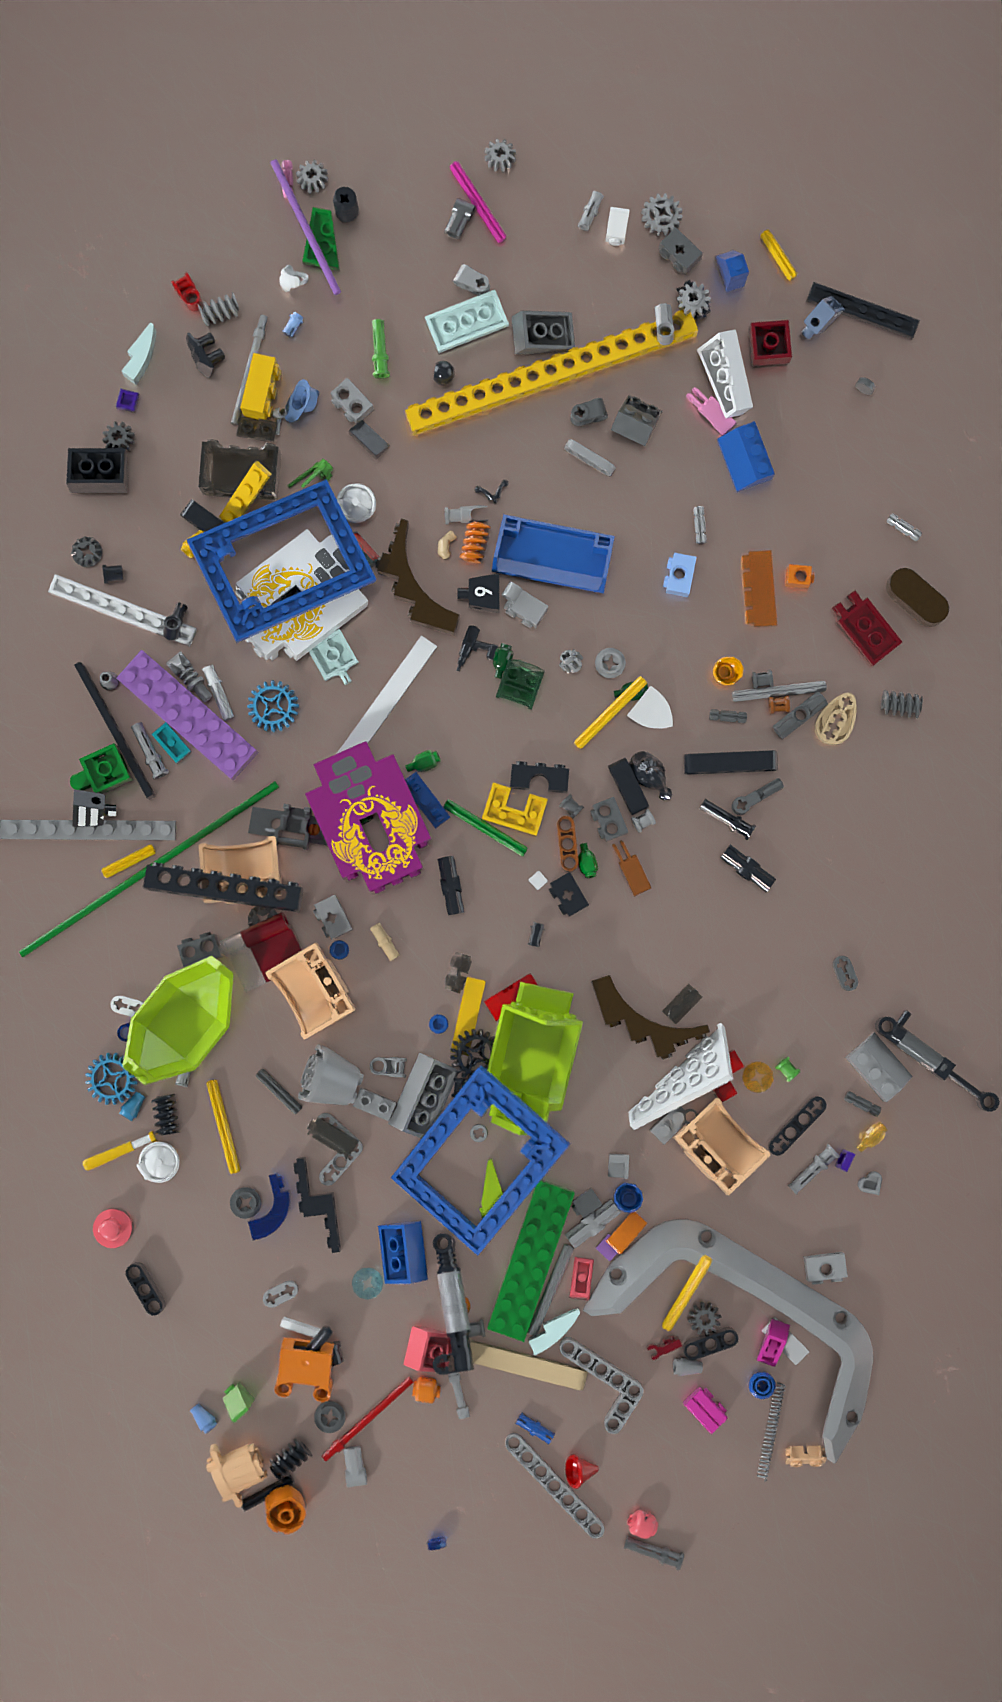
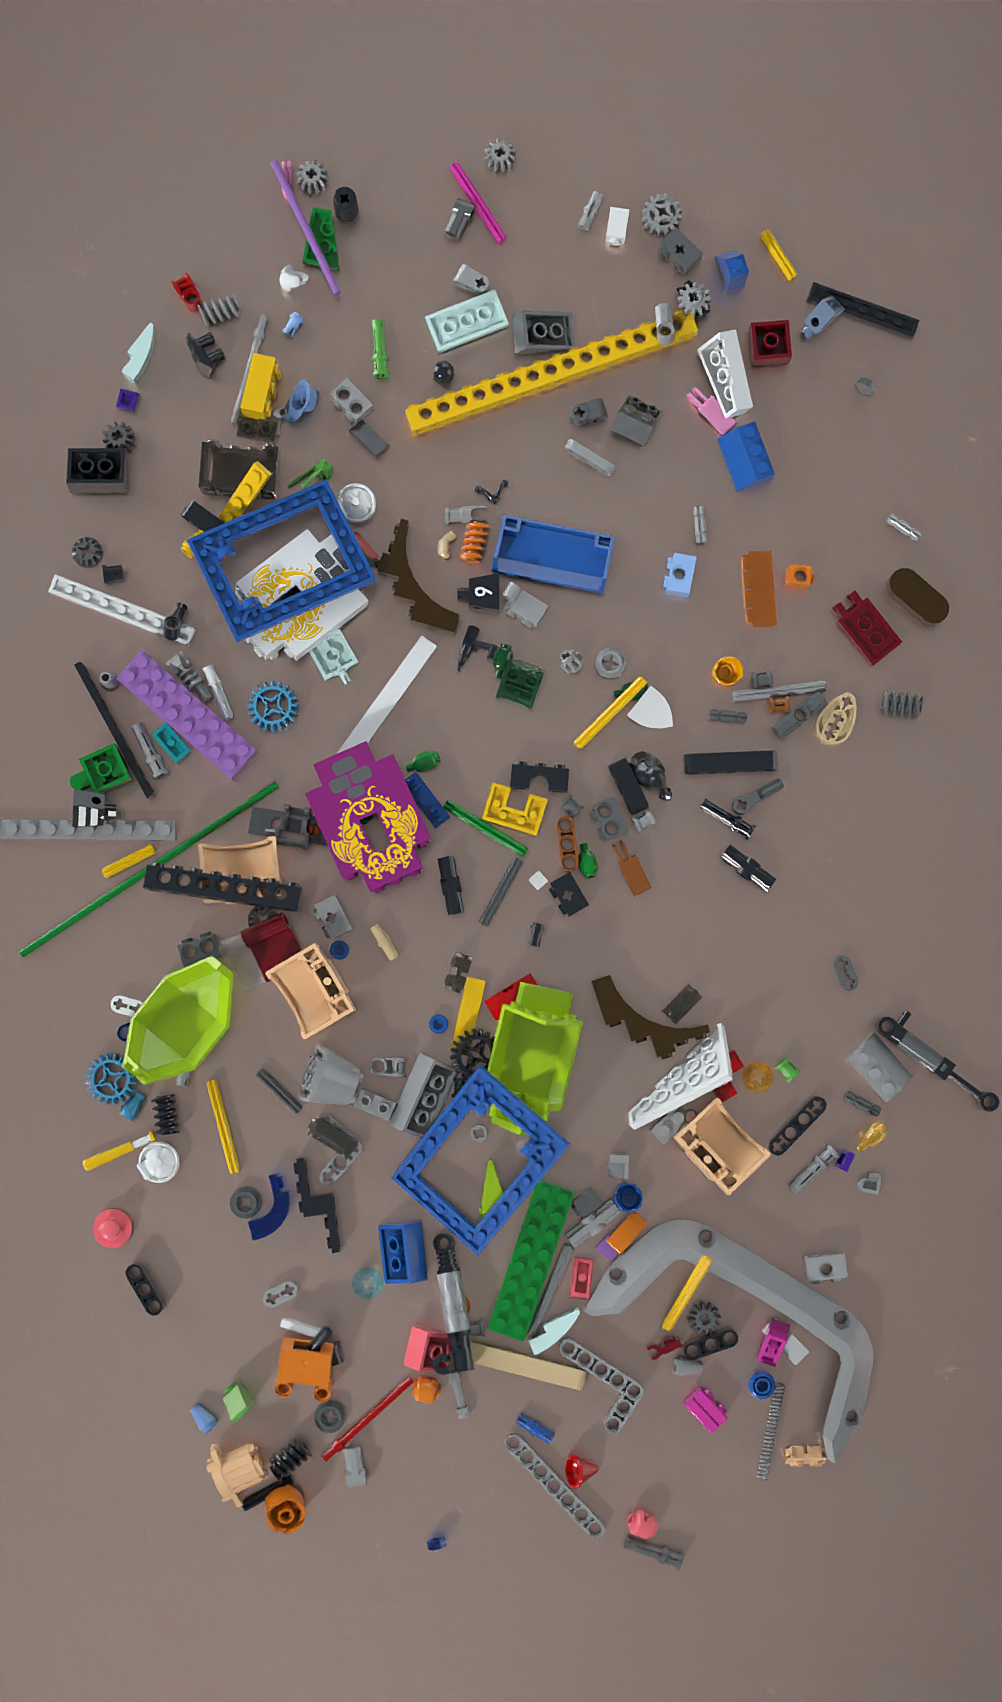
(500, 891): none -> dark grey axle

